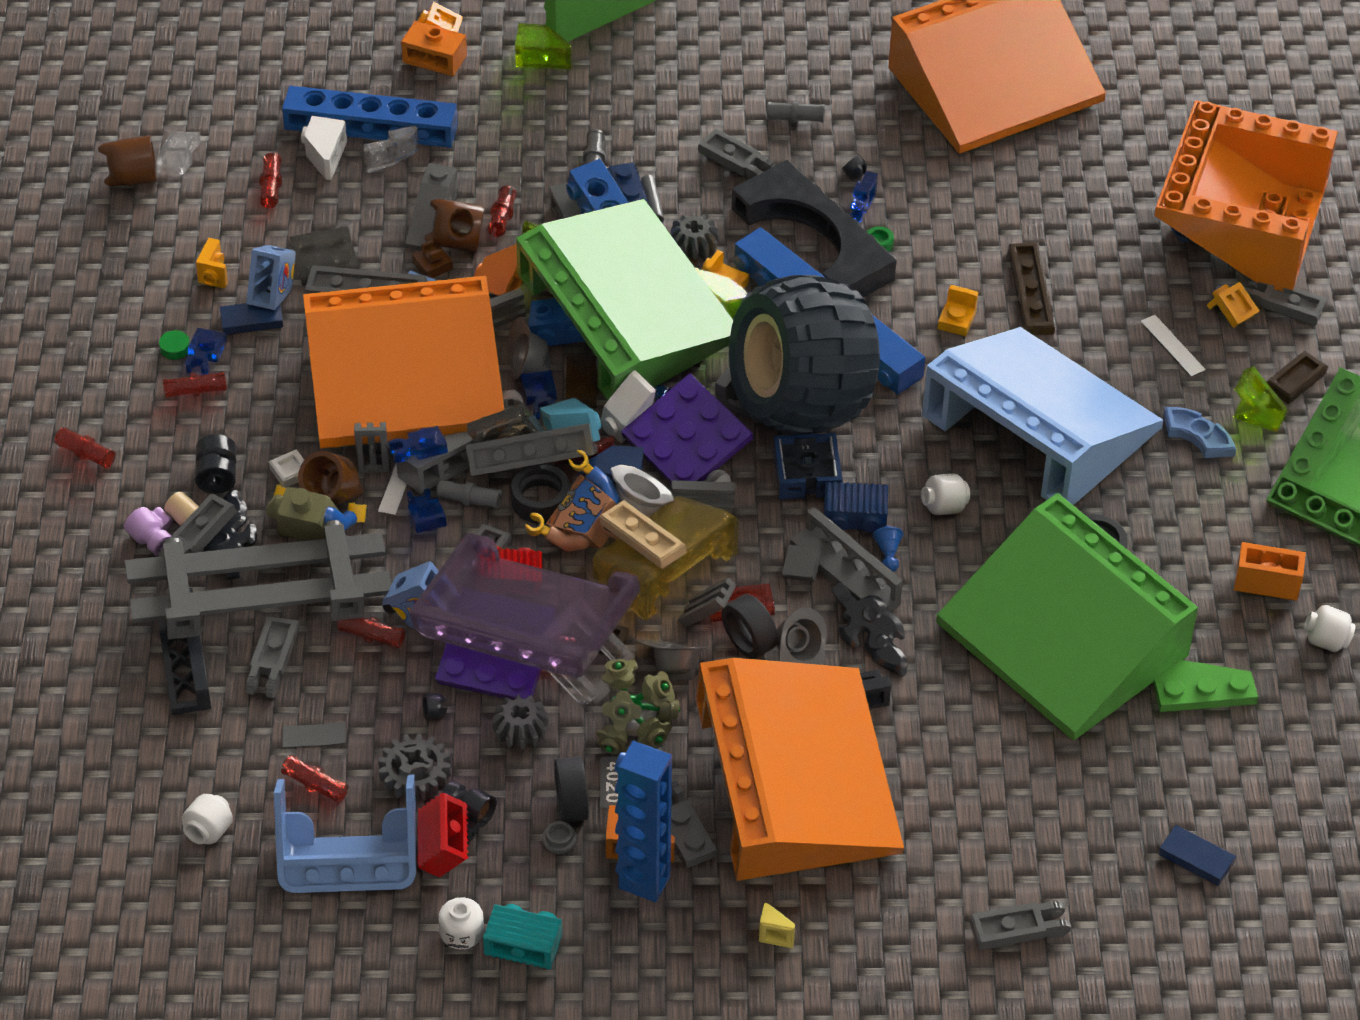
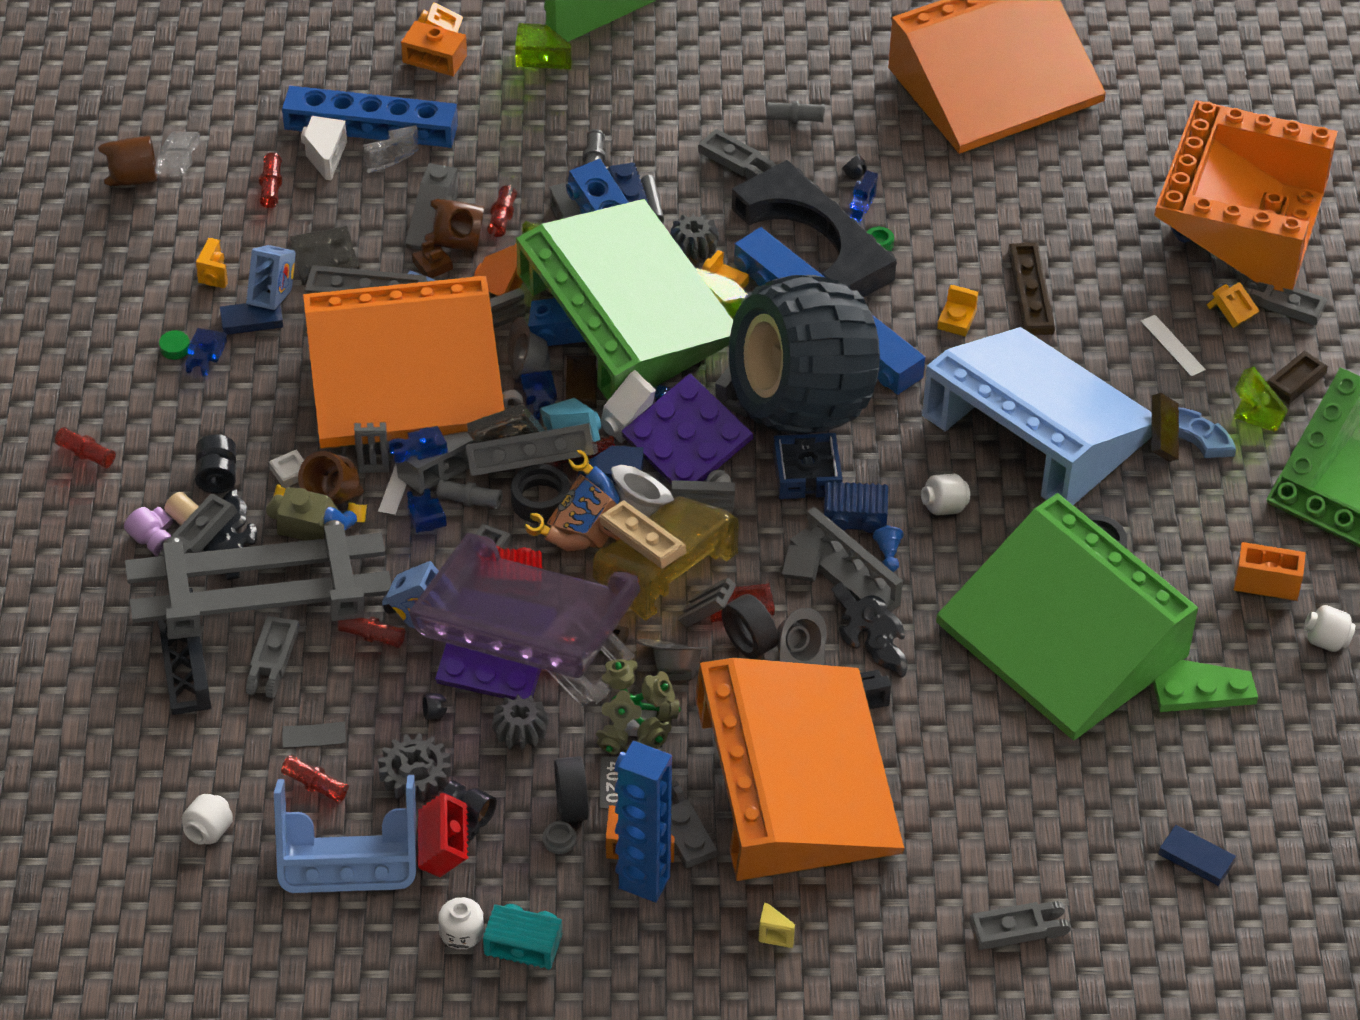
(194, 384): clear red pin -> none
(1165, 427): none -> dark brown tile

